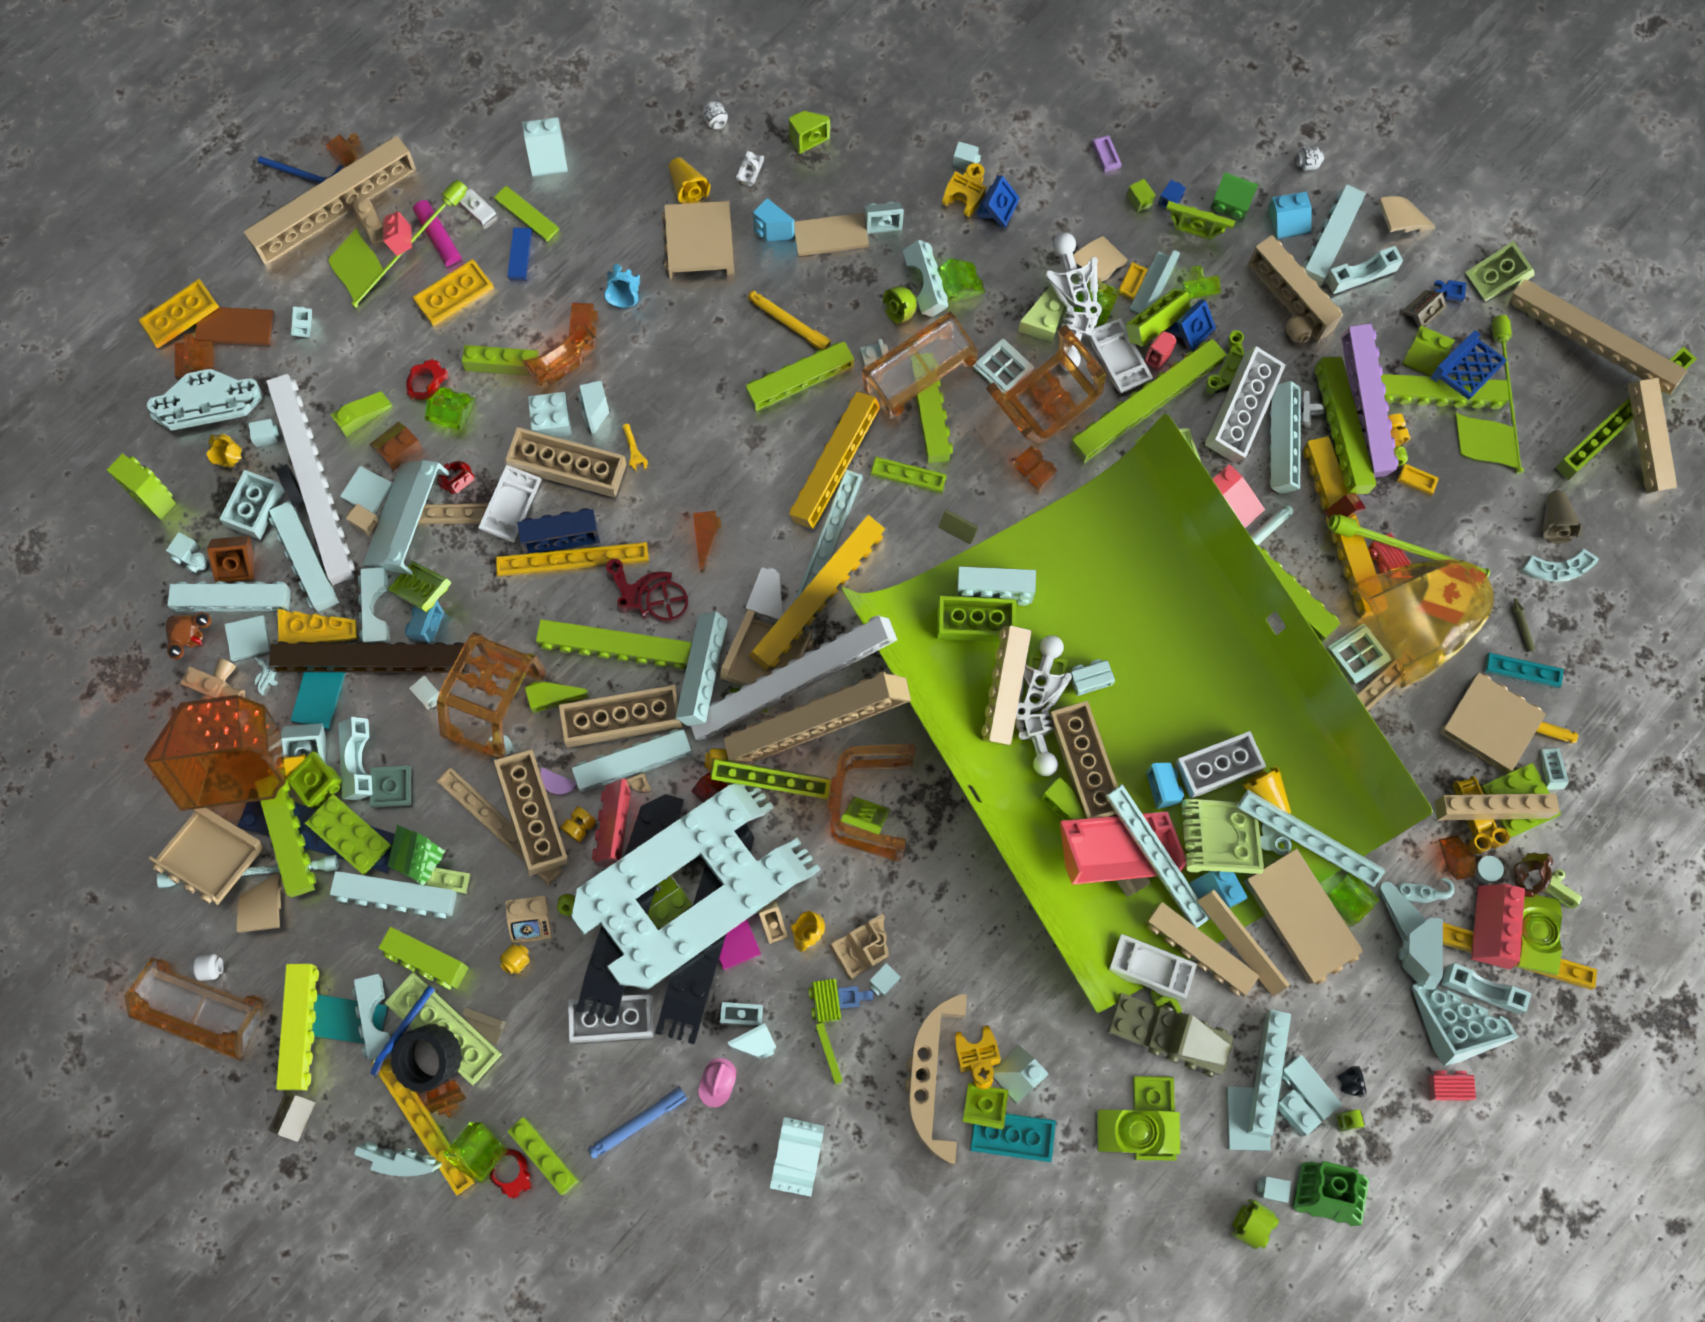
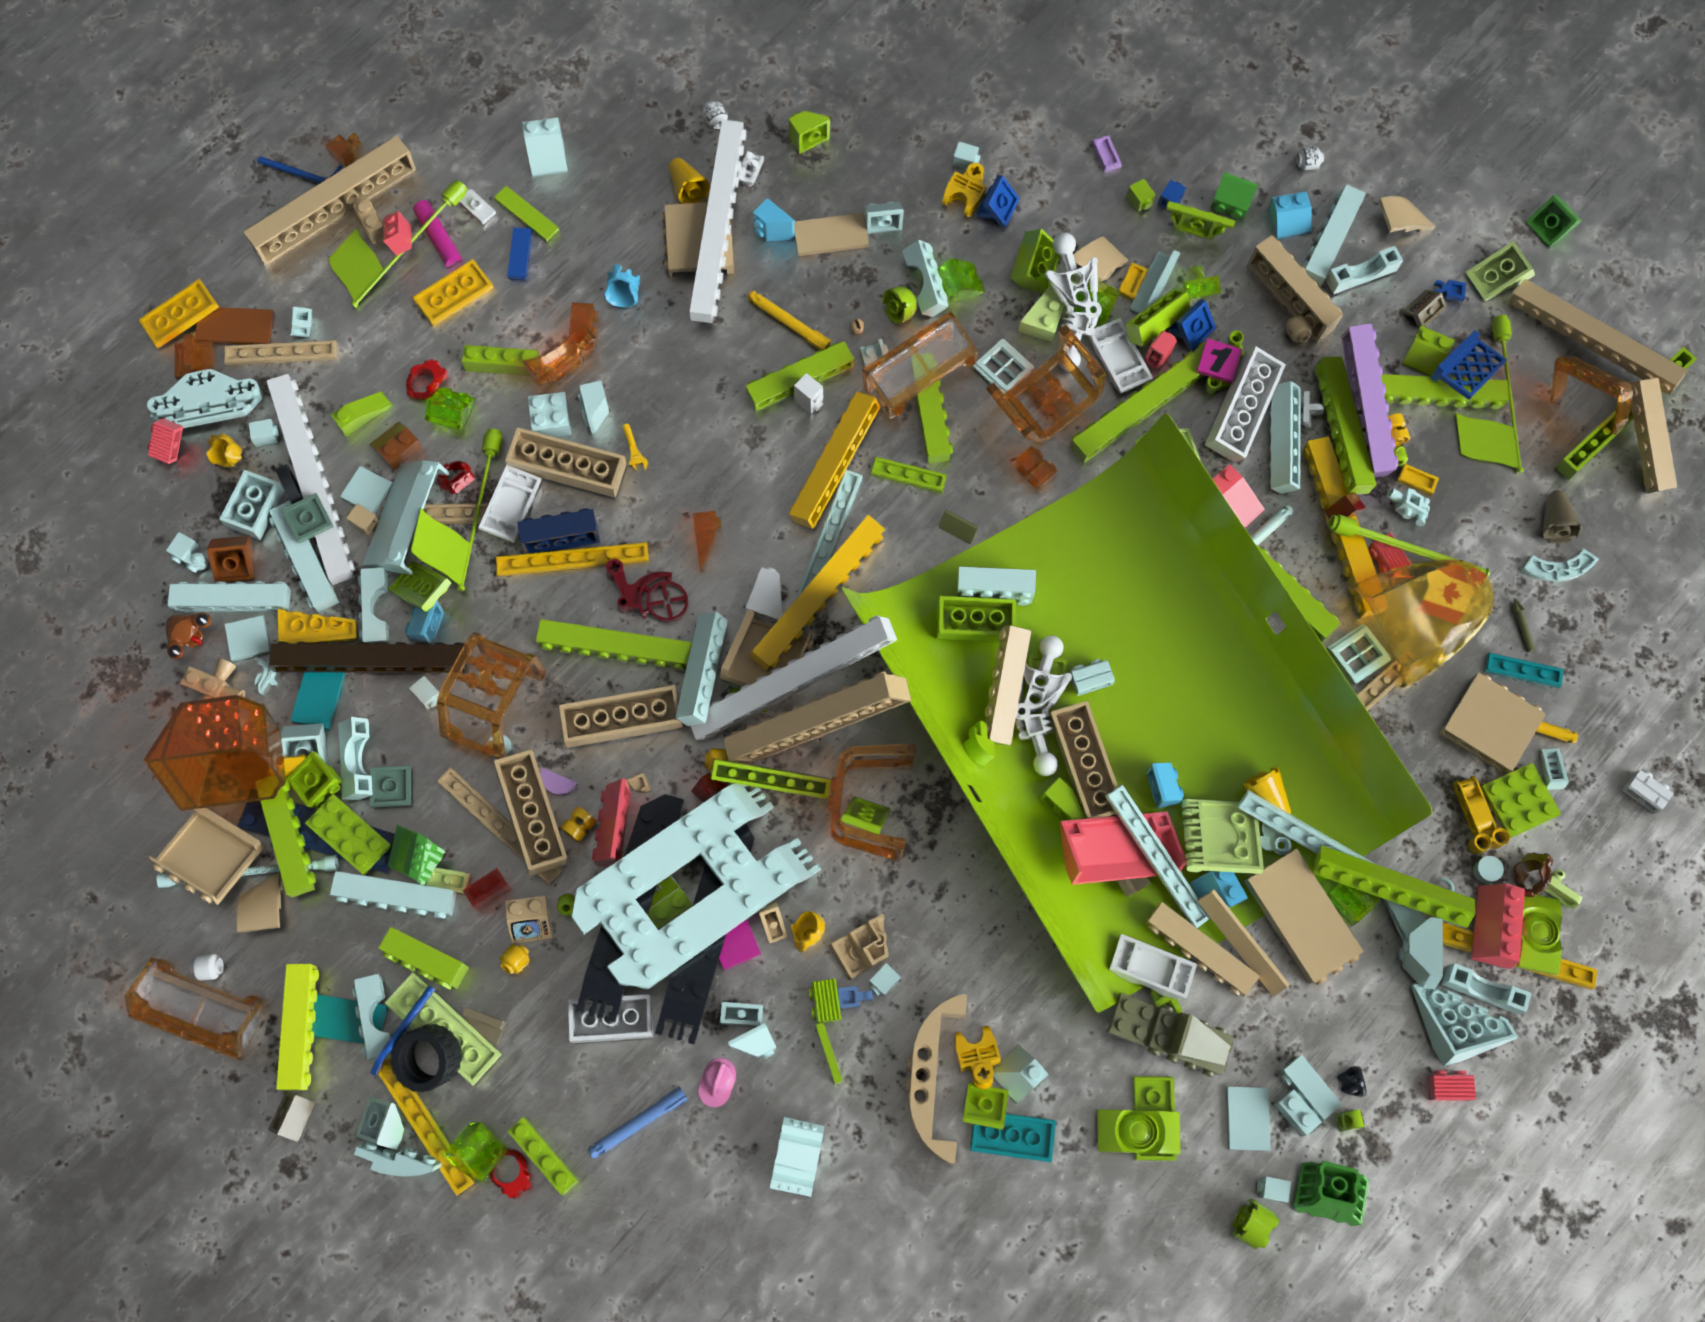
(142, 485): lime brick -> none
(165, 441): none -> coral brick
(280, 352): none -> tan tile
(307, 518): none -> sand green plate
(381, 1124): none -> light aqua slope
(442, 546): none -> lime flag
(446, 1102): clear orange hips -> none
(486, 889): none -> clear red brick
(550, 695): lime slope -> none
(631, 761): light aqua brick -> none
(717, 221): none -> white brick
(808, 394): none -> white brick
(853, 328): none -> tan hinge
(978, 745): none -> lime brick
(1034, 260): none -> lime slope
(1219, 360): none -> dark pink tile
(1220, 765): white brick -> none
(1269, 1073): light aqua brick -> none
(1394, 886): none -> lime brick
(1410, 504): none -> light aqua piece
(1458, 857): clear orange slope -> none
(1496, 806): tan brick -> none
(1553, 220): none -> bright green slope
(1596, 378): none -> clear orange windscreen
(1648, 791): none -> white brick

